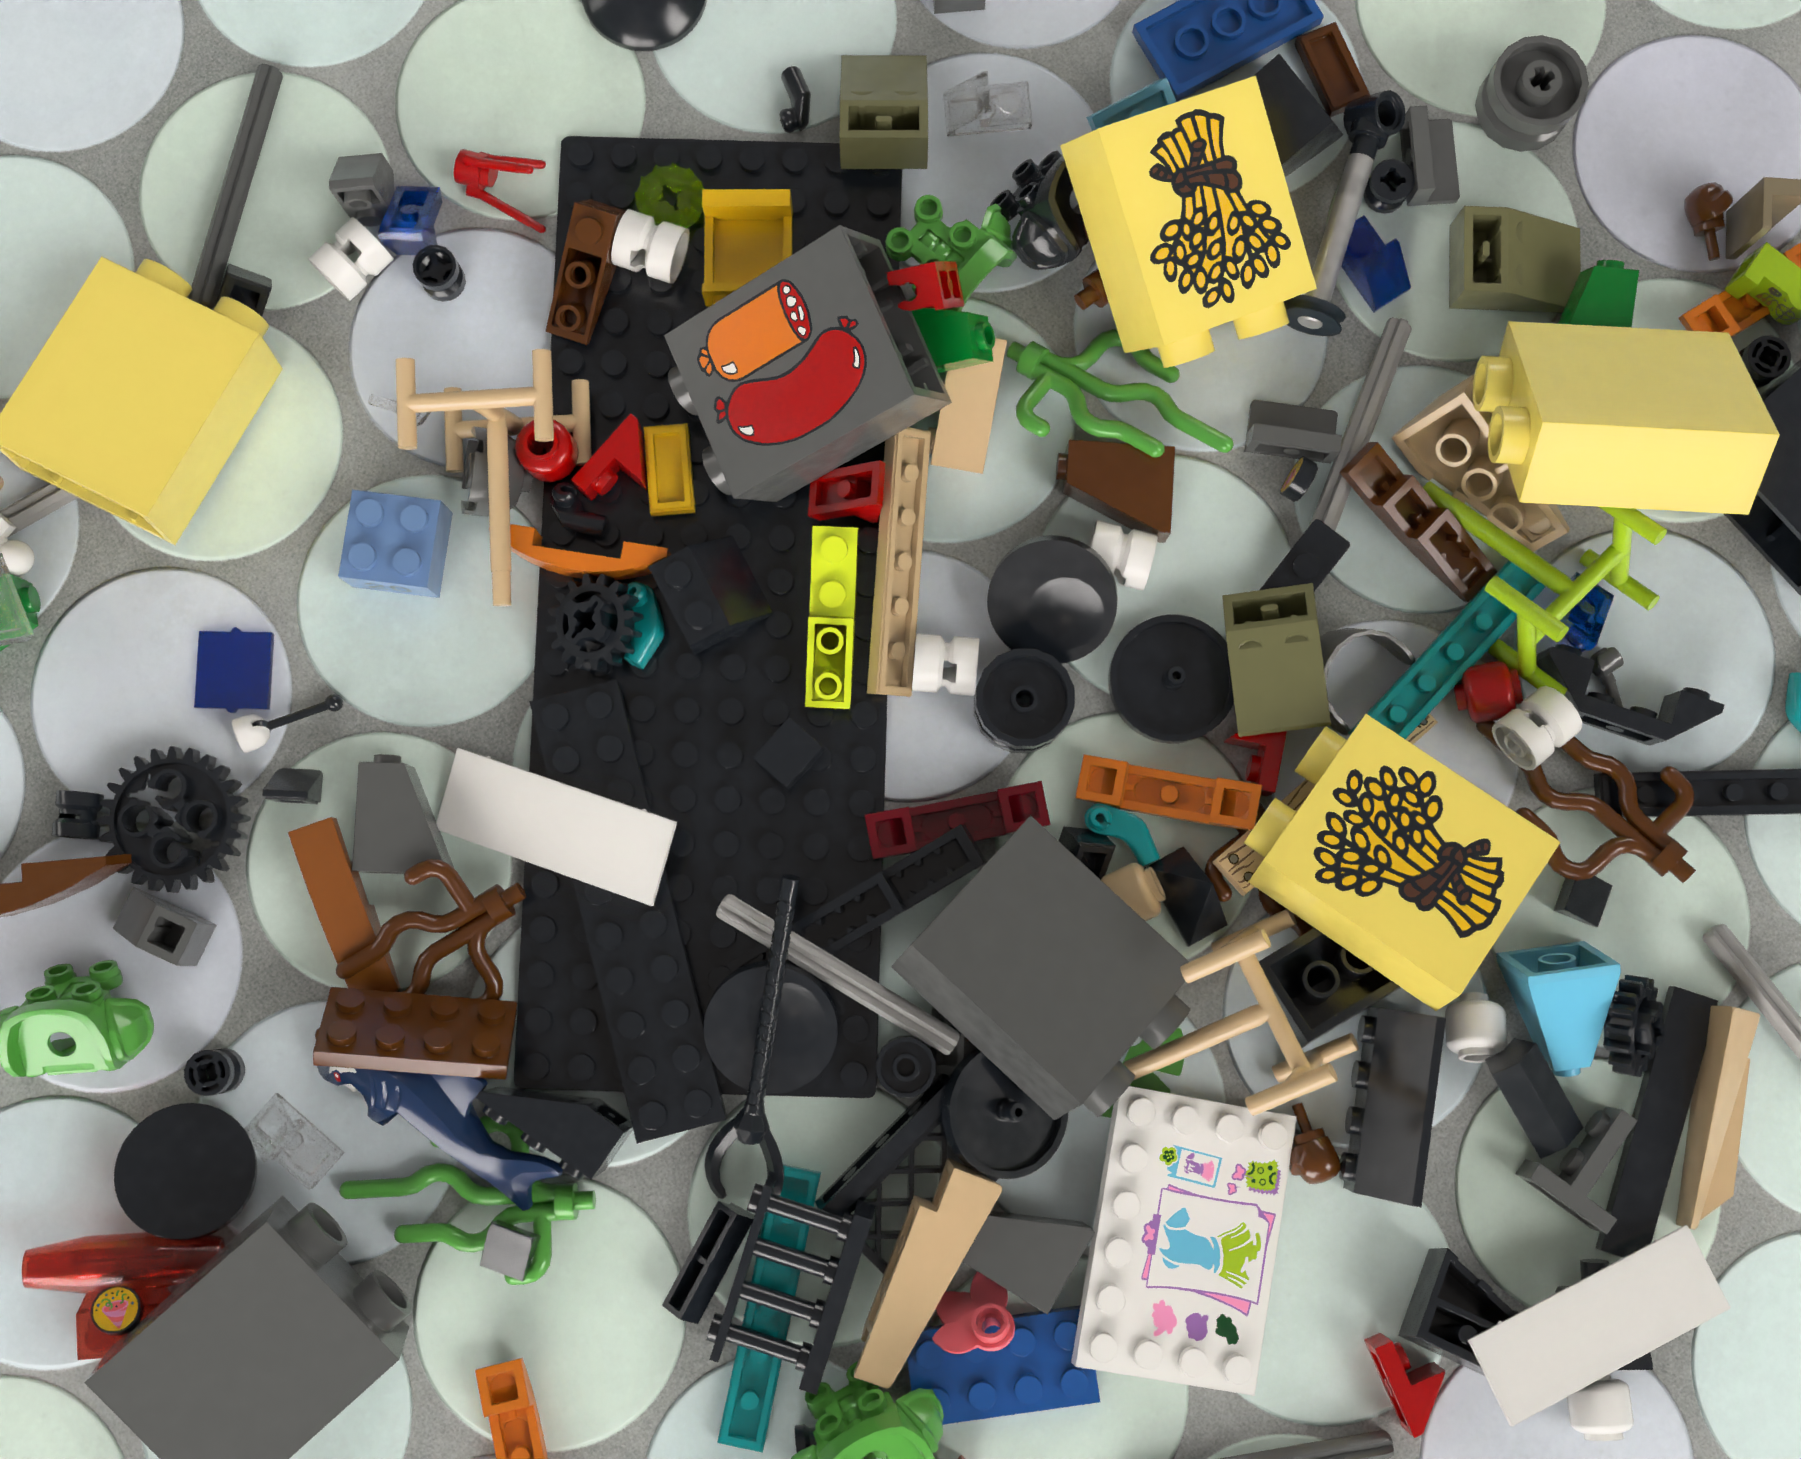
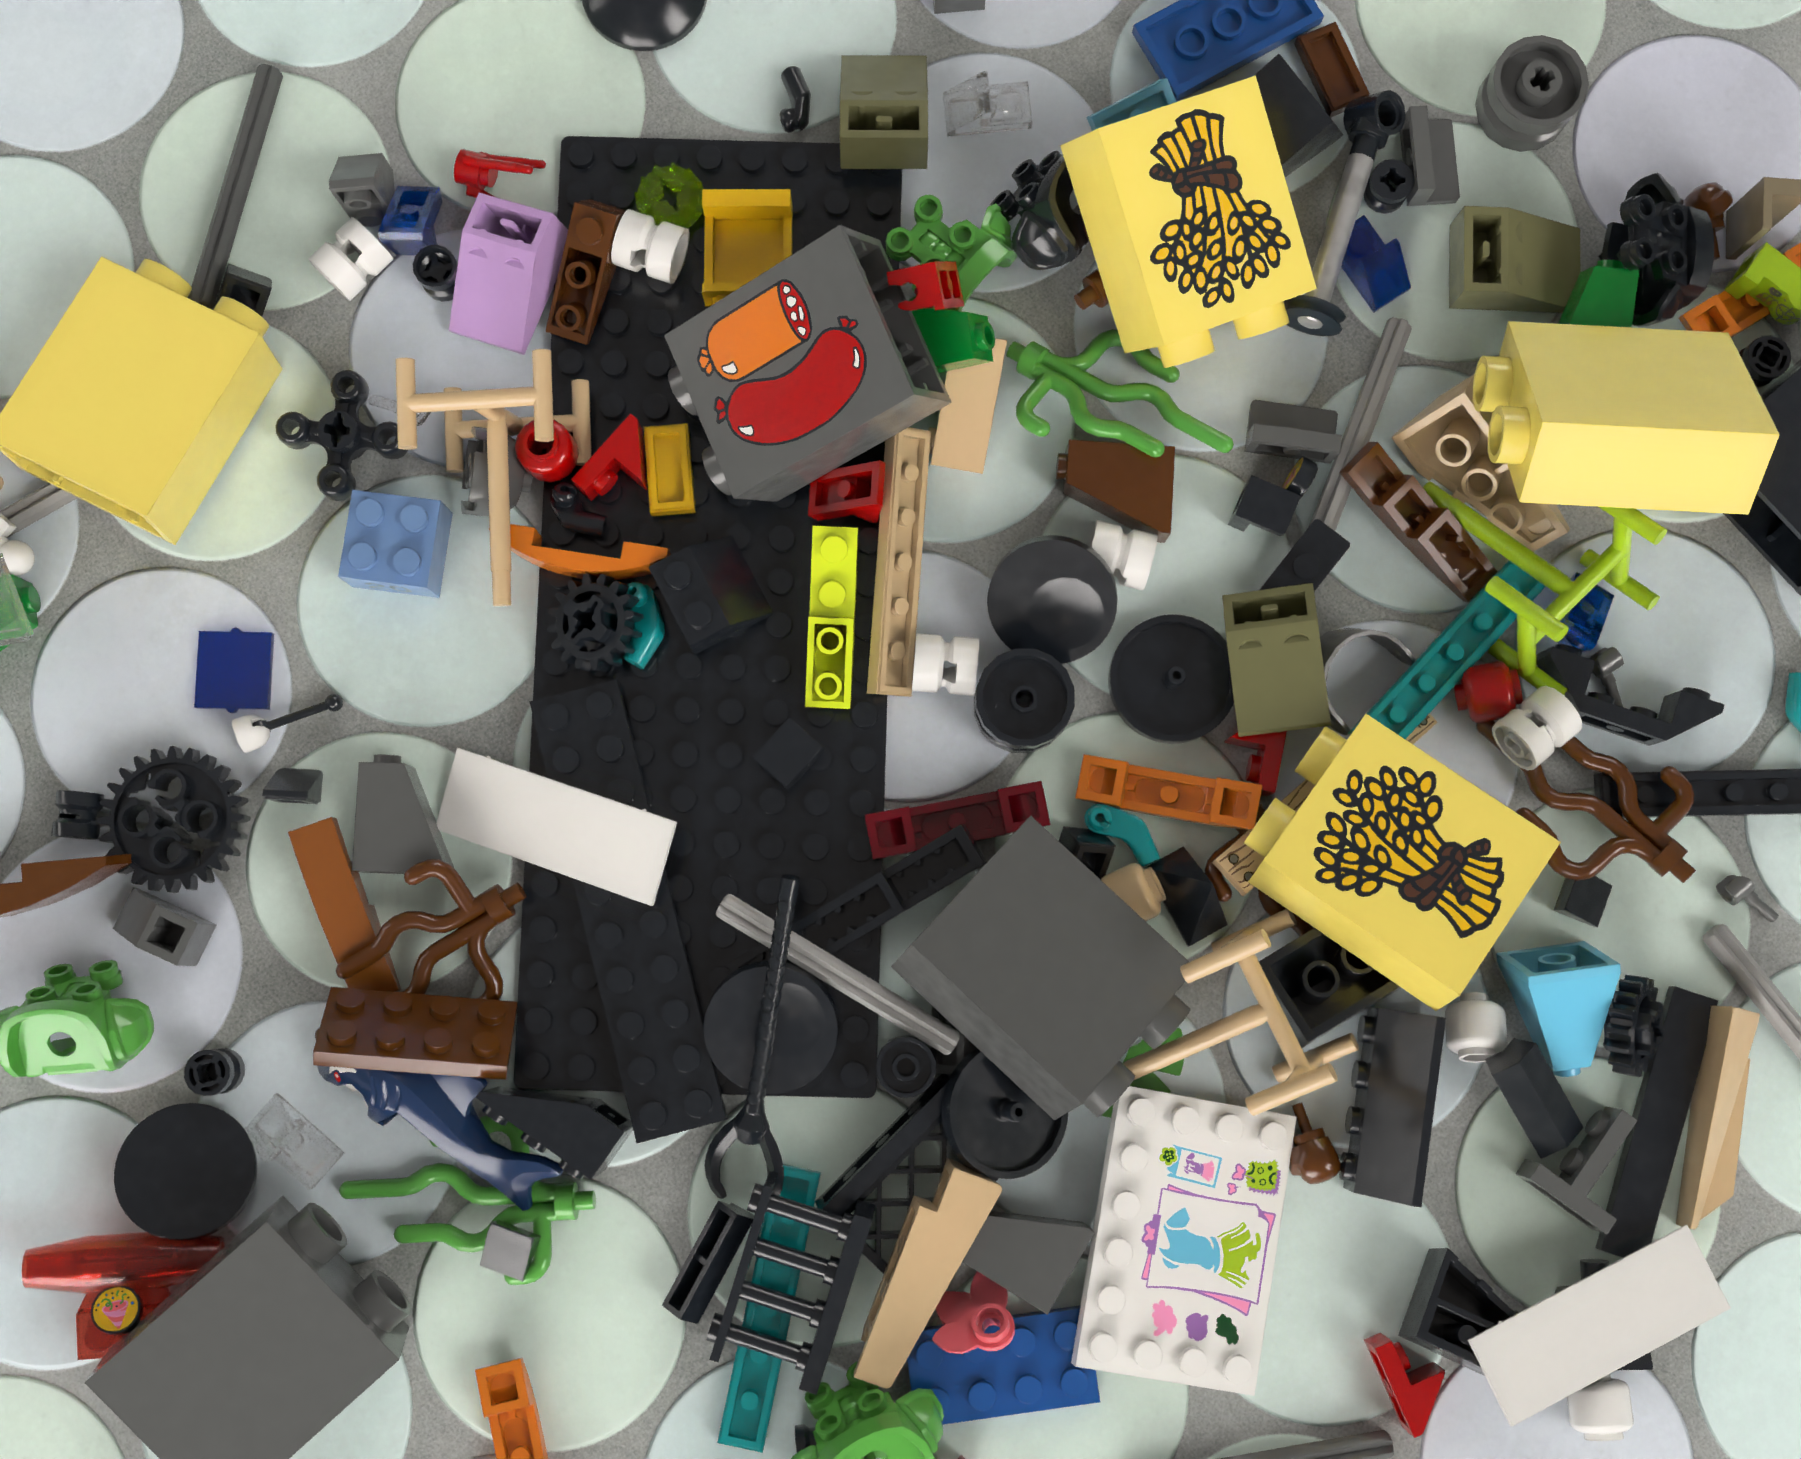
(335, 424): none -> black gear
(505, 272): none -> lavender slope
(1264, 507): none -> black panel
(1666, 244): none -> black piece
(1737, 888): none -> dark grey hand

